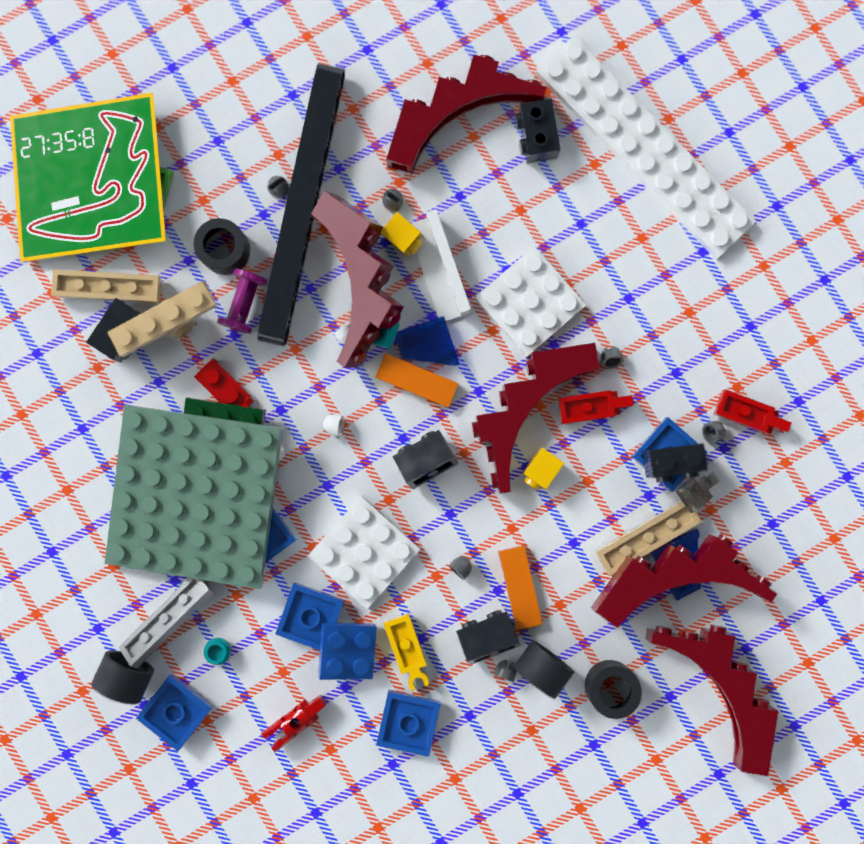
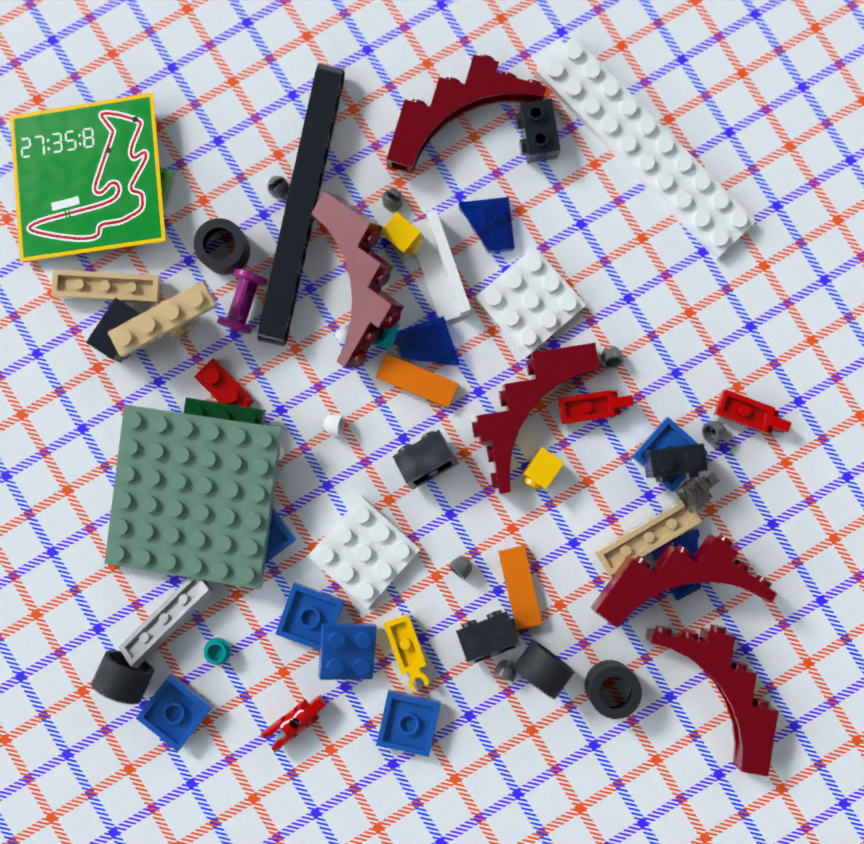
(490, 222): none -> clear blue wing

